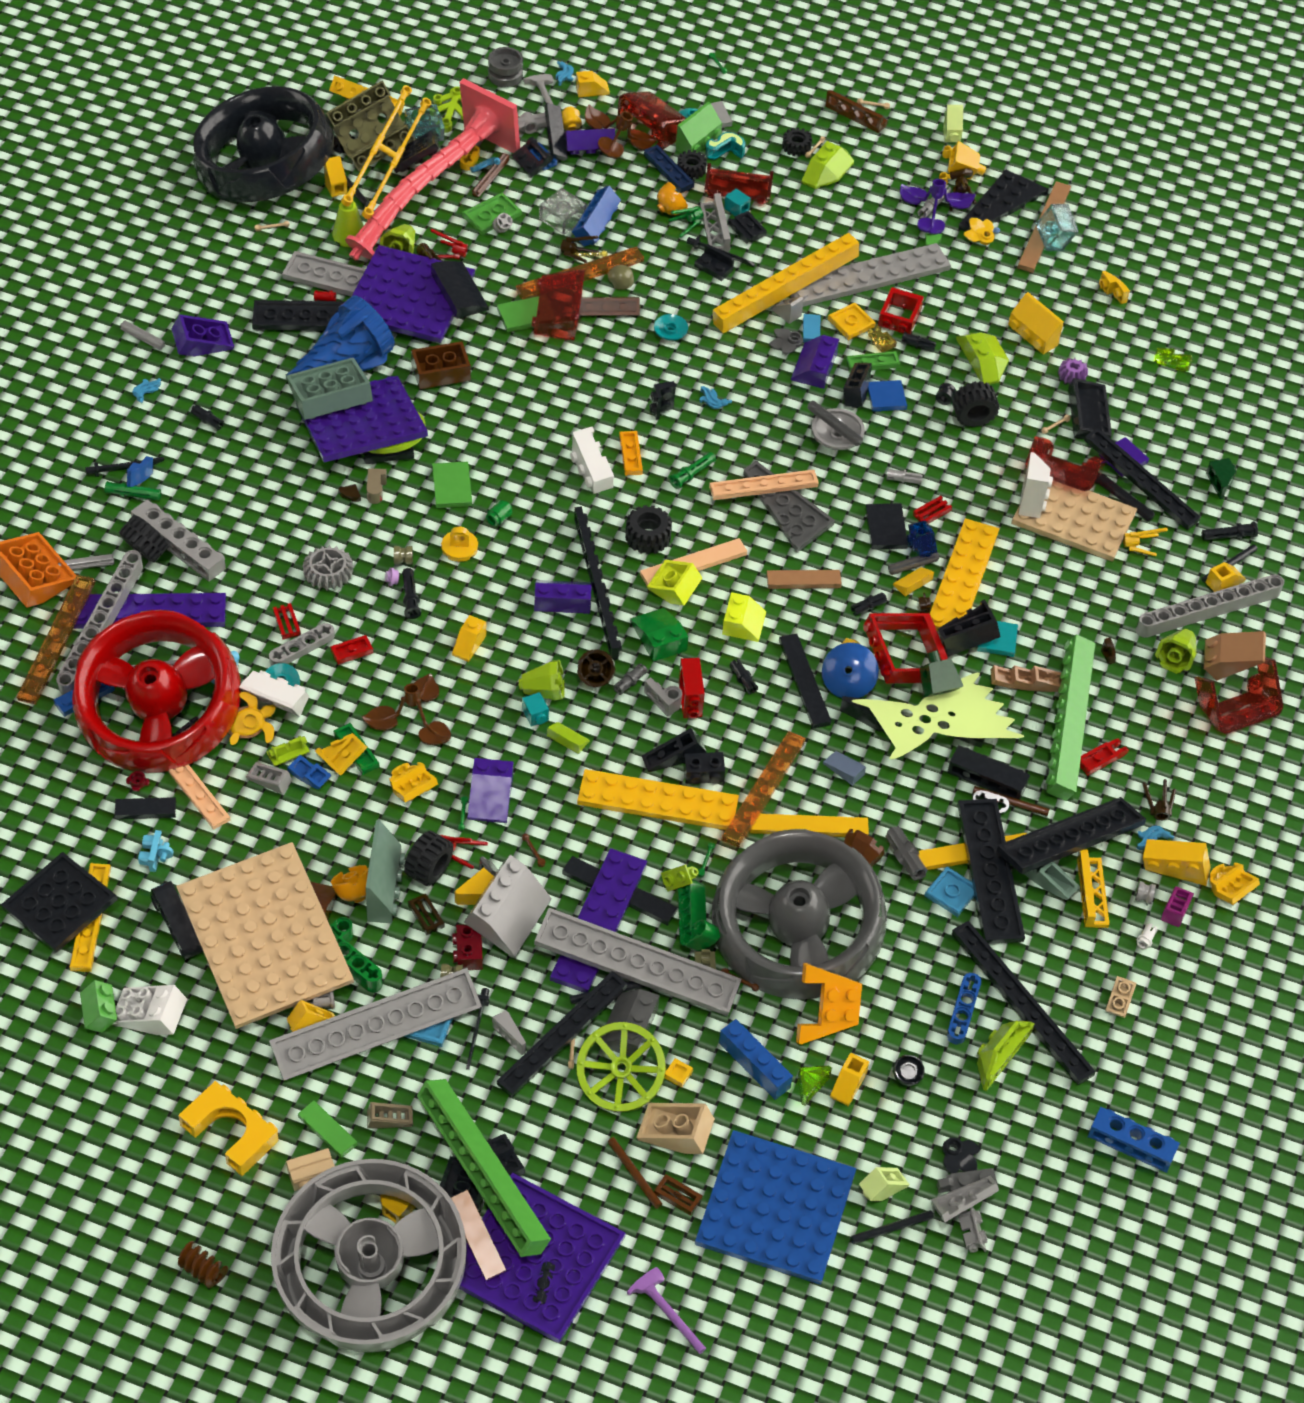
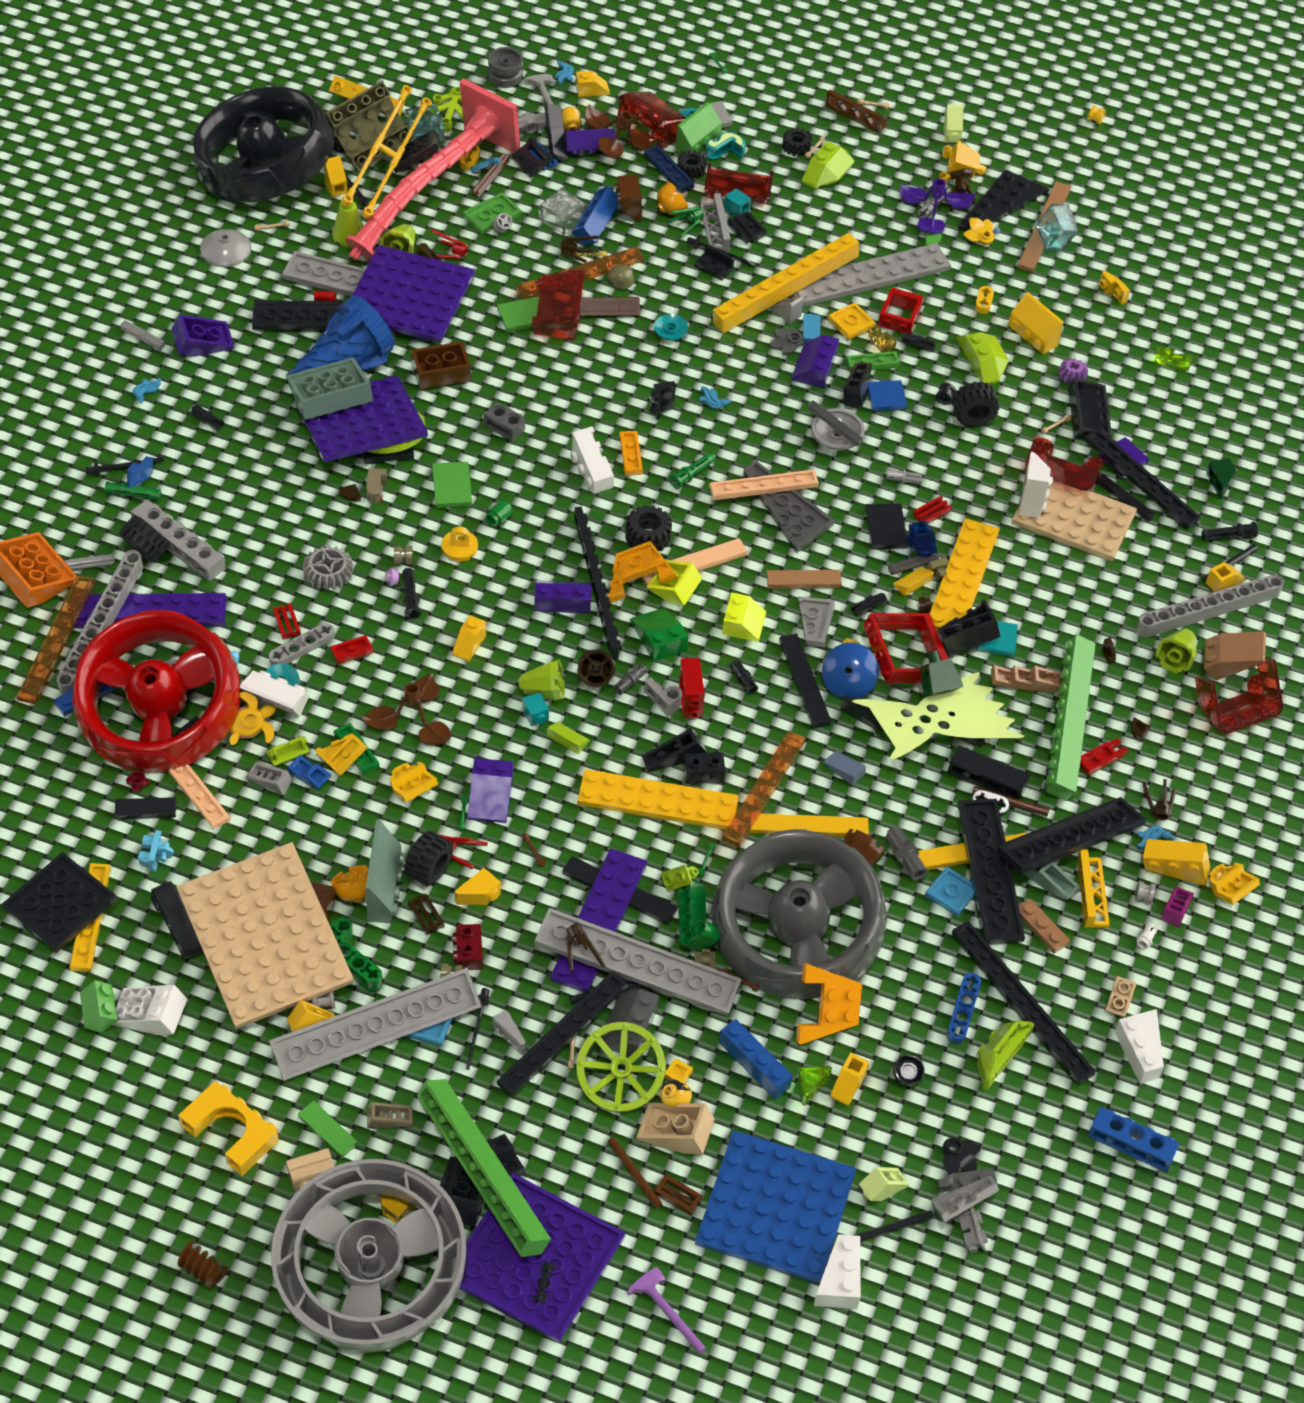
(225, 248): none -> light grey dish
(458, 288): black slope -> none
(478, 1237): tile -> none
(488, 865): dark grey slope -> none
(504, 421): none -> dark grey brick
(509, 906): light grey slope -> none
(577, 936): none -> dark brown plant
(629, 196): none -> reddish brown slope
(635, 564): none -> light orange wing
(675, 1092): none -> yellow head
(816, 619): none -> light grey wing
(842, 1278): none -> white wedge
(938, 567): none -> olive tile
(981, 299): none -> yellow beam
(1043, 926): none -> medium nougat plate
(1096, 114): none -> yellow wheel
(1133, 539): yellow plant -> none
(1139, 729): none -> dark brown tile
(1142, 1044): none -> white wedge

